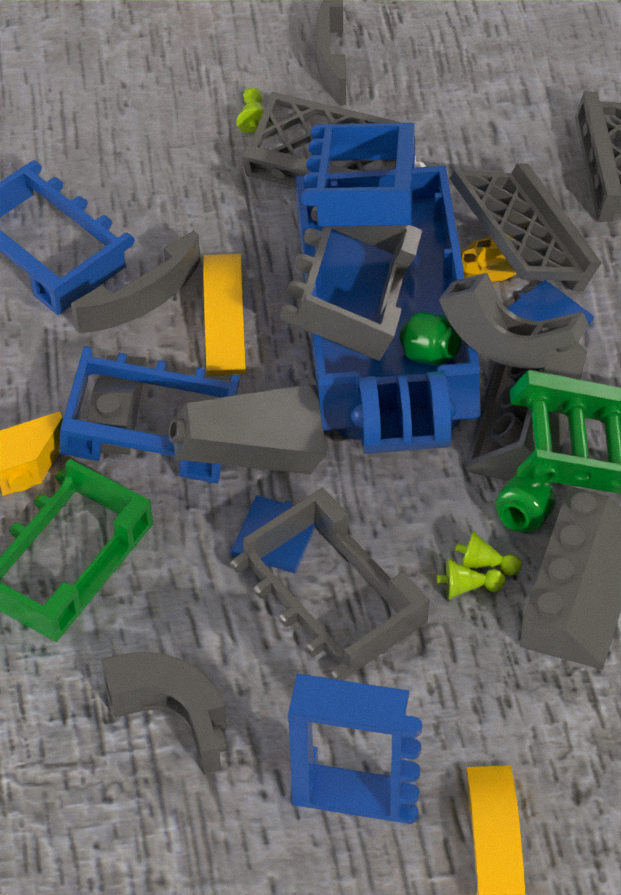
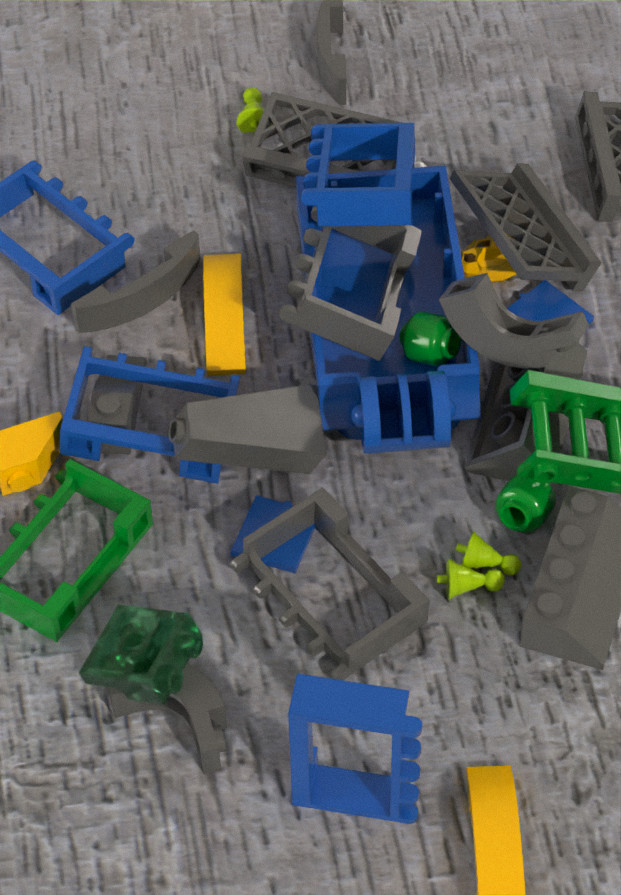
(143, 653): none -> clear green plate

